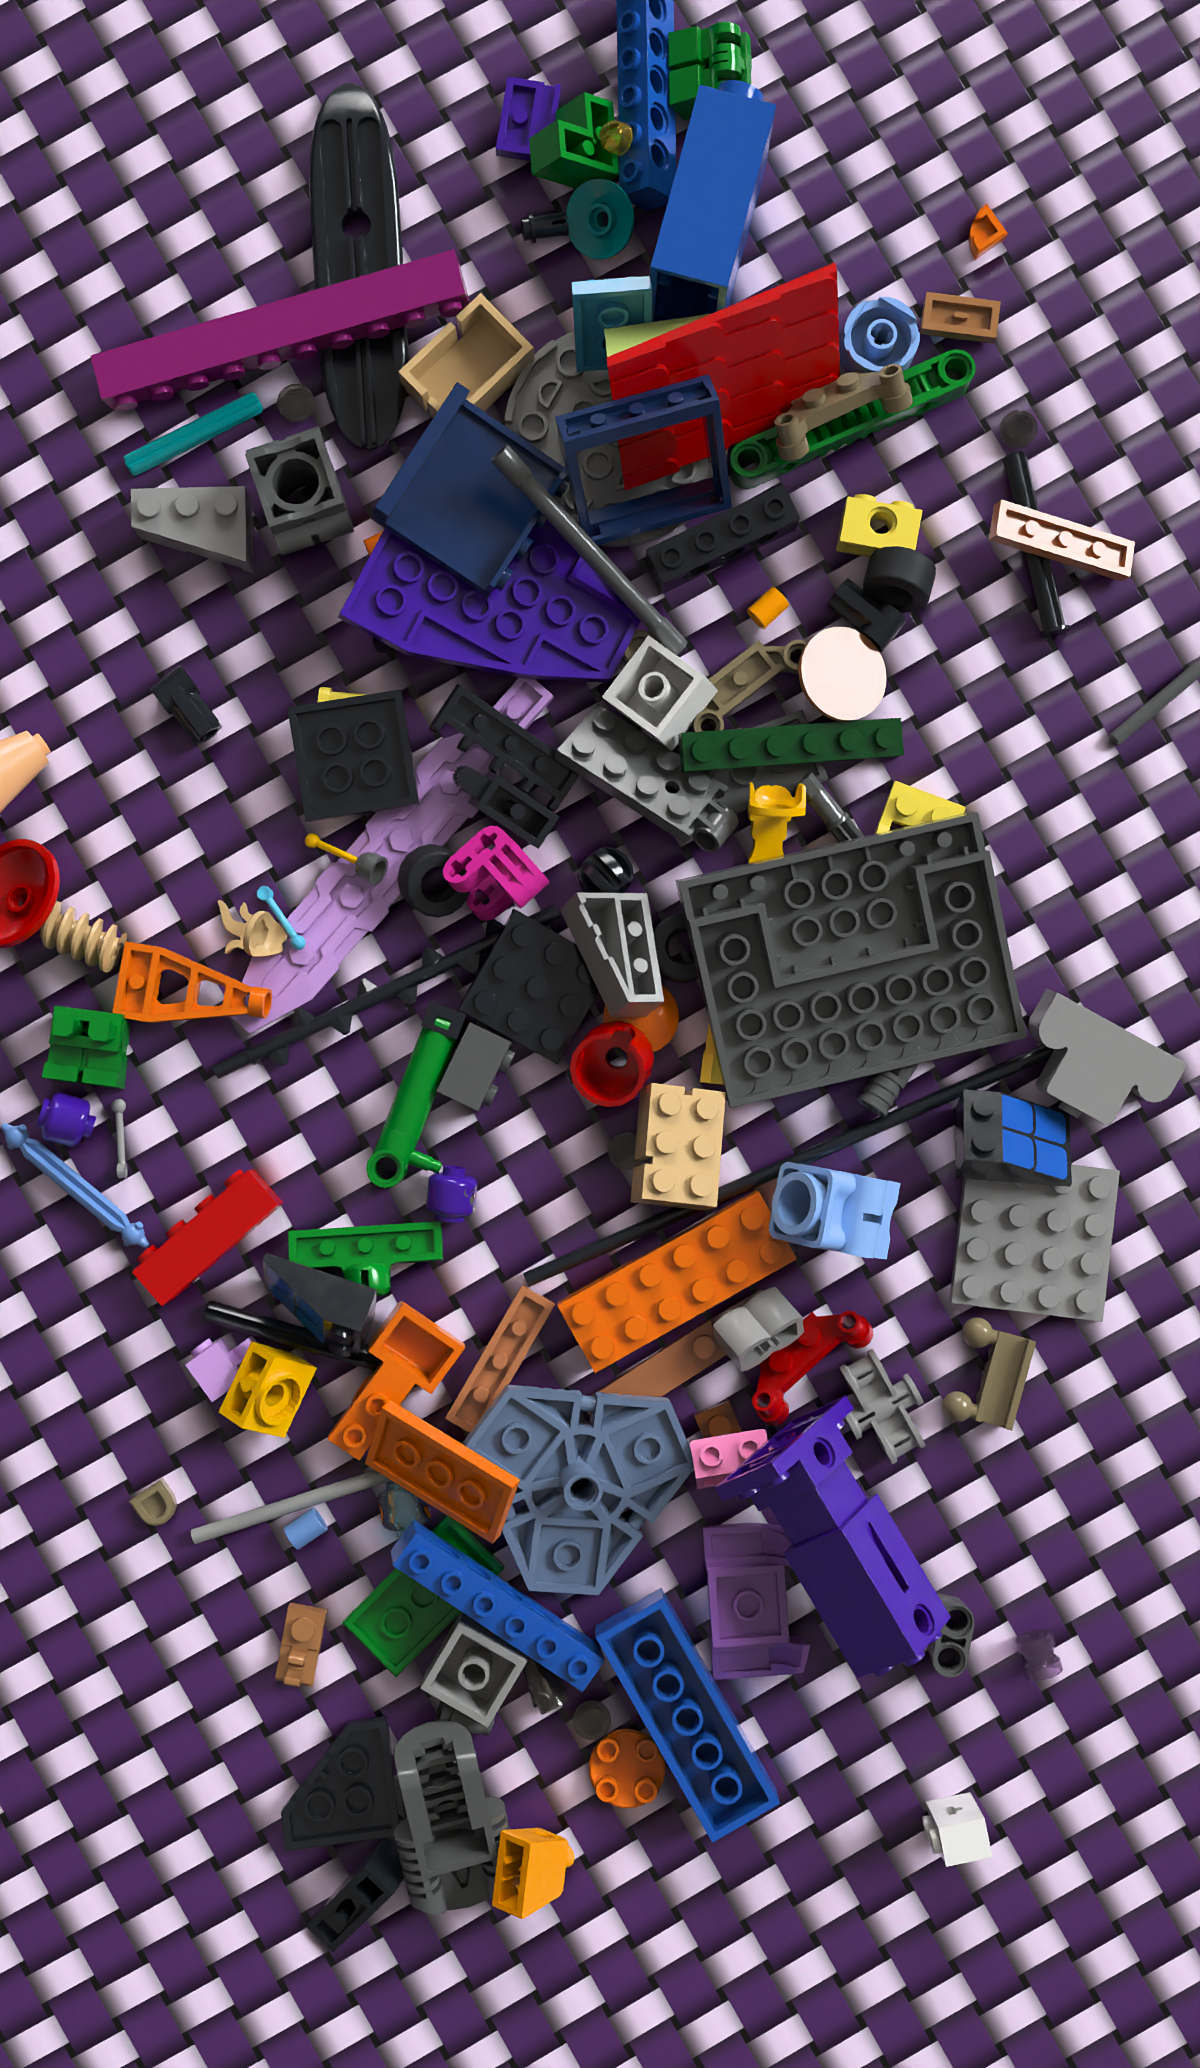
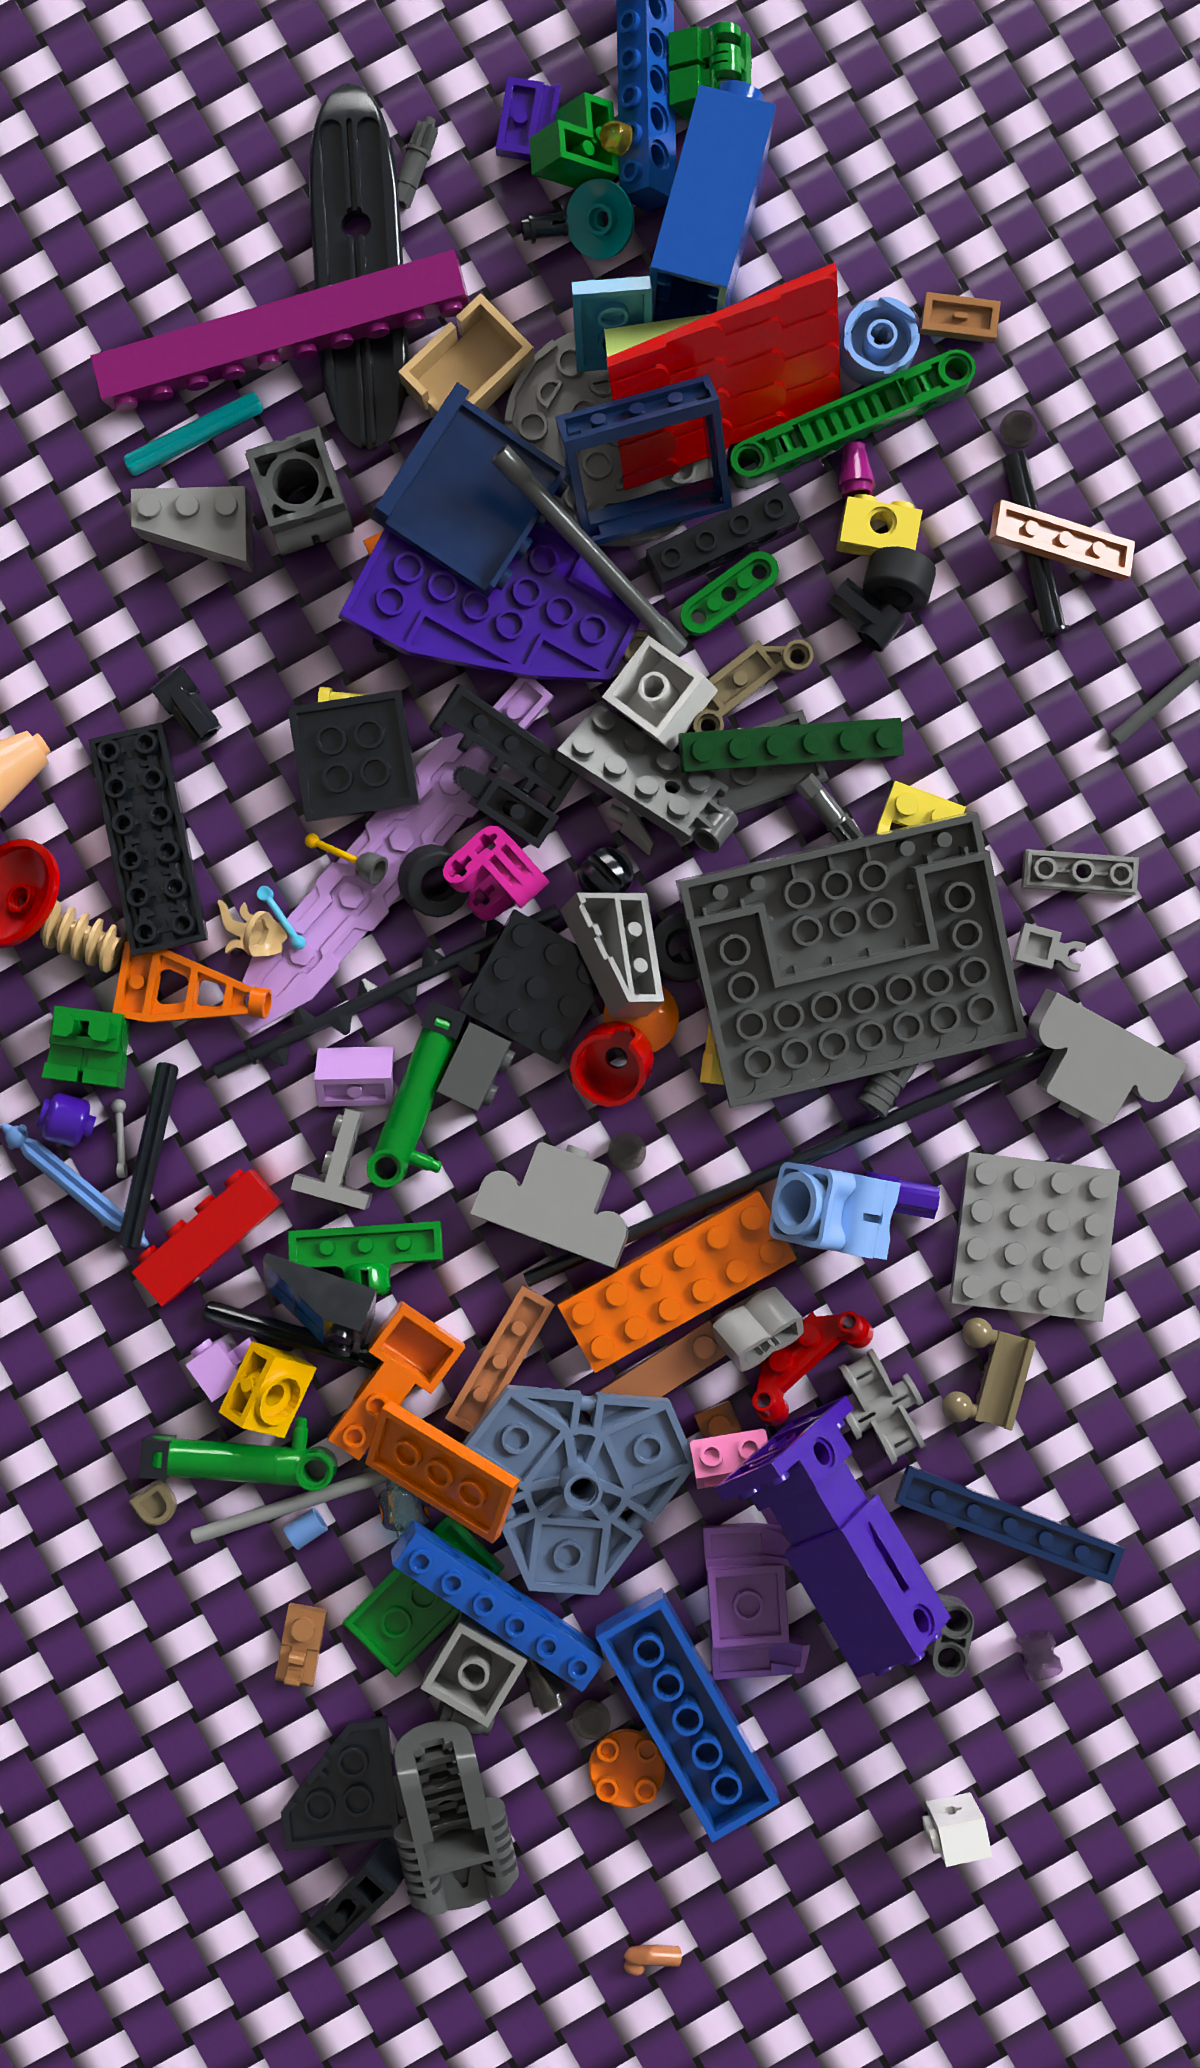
(148, 839): none -> black plate
(148, 1156): none -> black axle
(237, 1462): none -> green piece
(296, 403): clear smoke plate -> none
(336, 1166): none -> light grey bracket
(354, 1076): none -> lavender panel
(415, 160): none -> dark grey piece
(451, 1194): dark purple head -> none
(529, 1870): light orange torso -> none
(557, 1204): none -> light grey brick
(632, 827): none -> light grey bar
(651, 1955): none -> nougat arm
(684, 1143): tan piece -> none
(740, 582): none -> green plate
(768, 607): light orange hinge -> none
(769, 812): yellow hair -> none
(836, 399): dark tan plate -> none
(842, 674): piece -> none
(855, 471): none -> magenta cone
(913, 1198): none -> dark purple piece
(985, 232): orange tile -> none
(1009, 1524): none -> dark blue plate
(1011, 1140): black slope -> none
(1042, 947): none -> light grey plate
(1058, 872): none -> light grey tile

